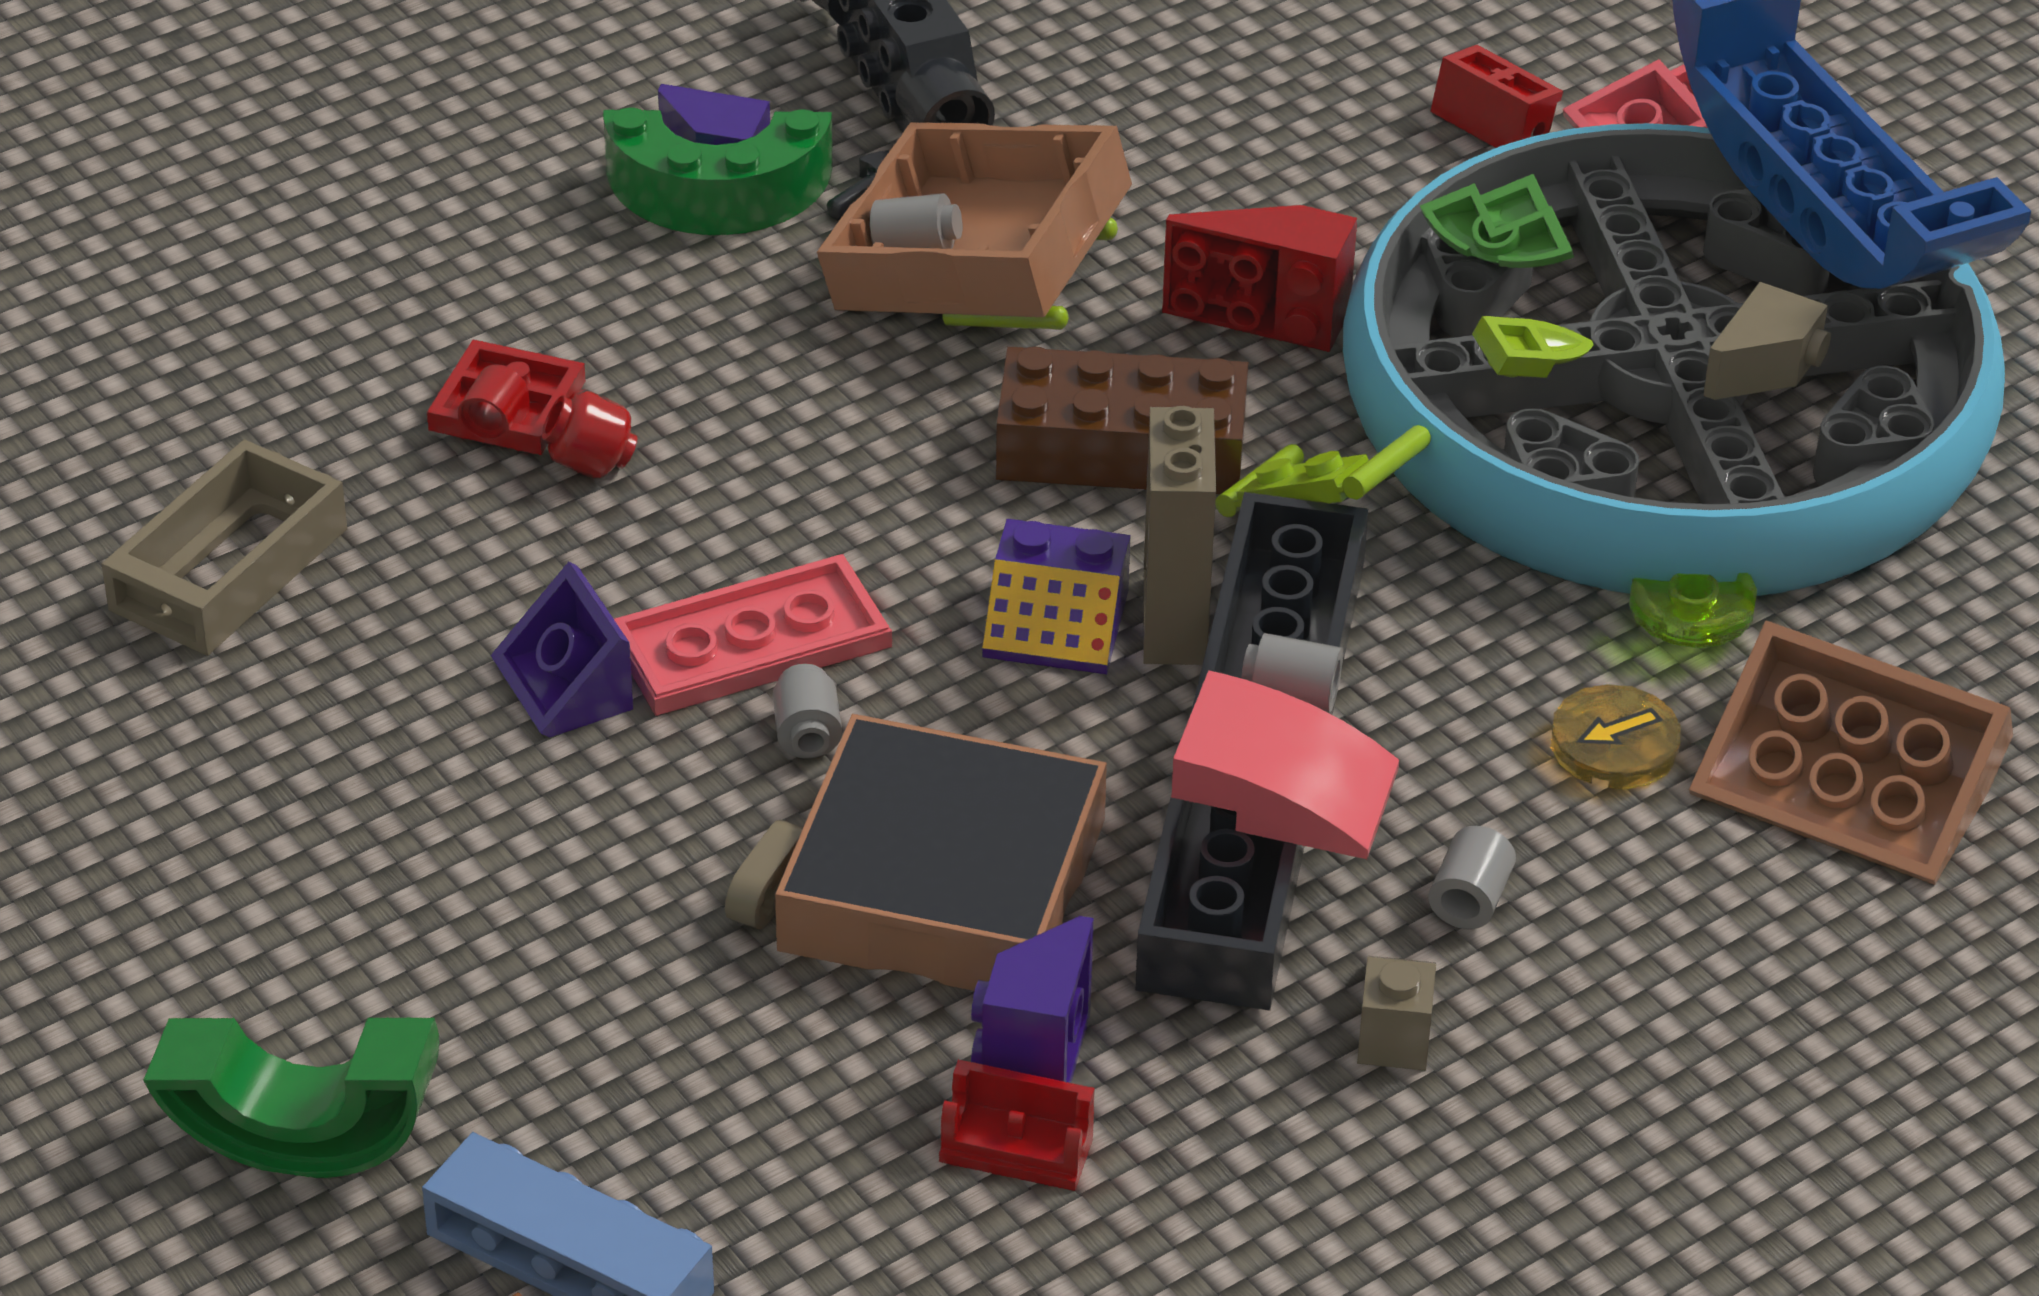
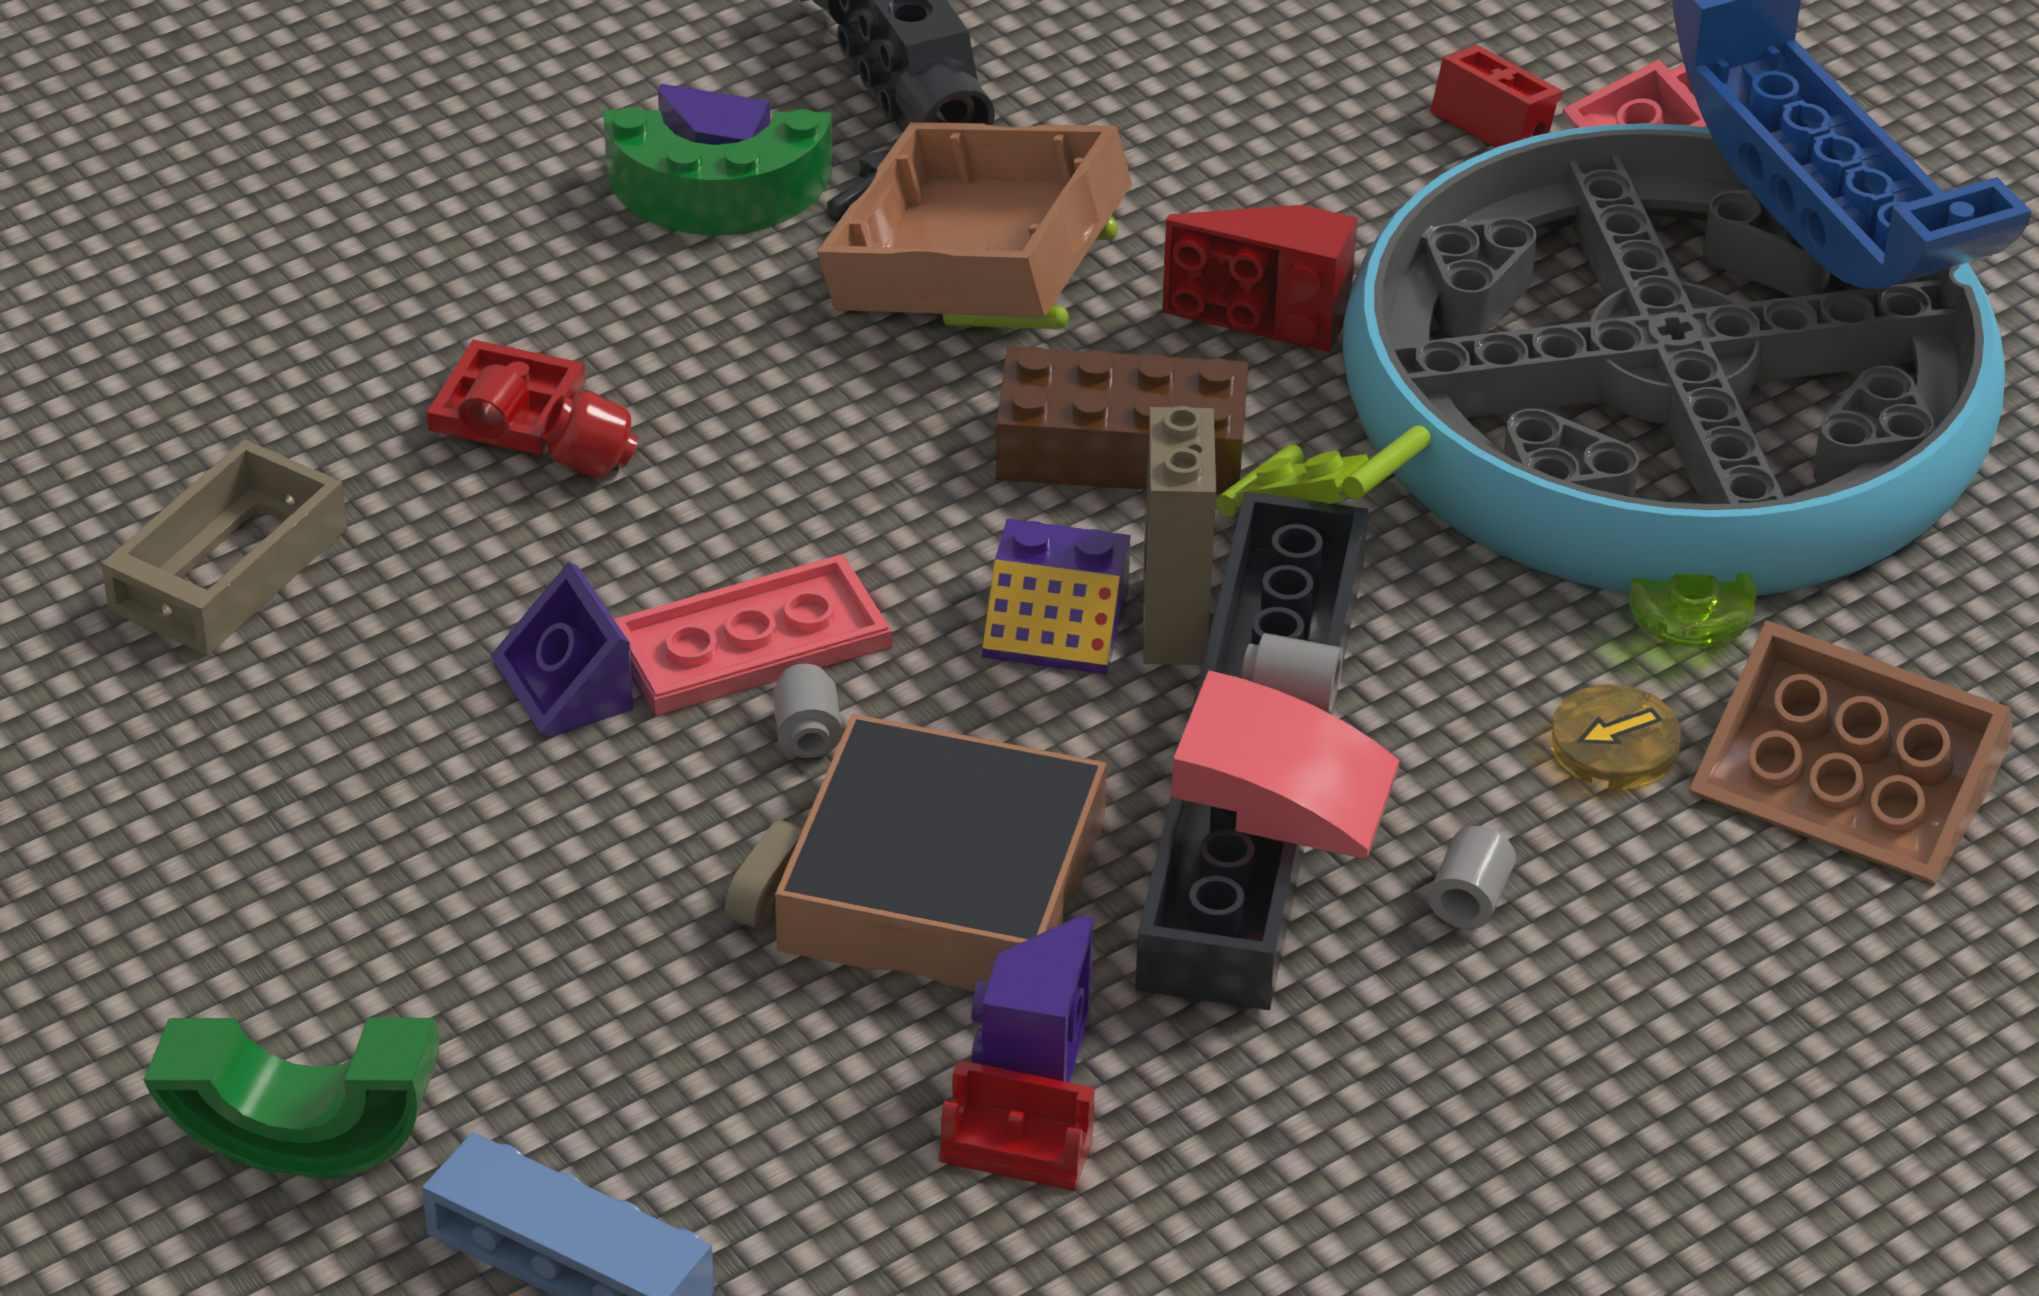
(916, 222): light grey brick -> none
(1396, 1012): dark tan slope -> none
(1500, 226): bright green brick -> none
(1527, 345): lime plate -> none
(1767, 344): dark tan slope -> none

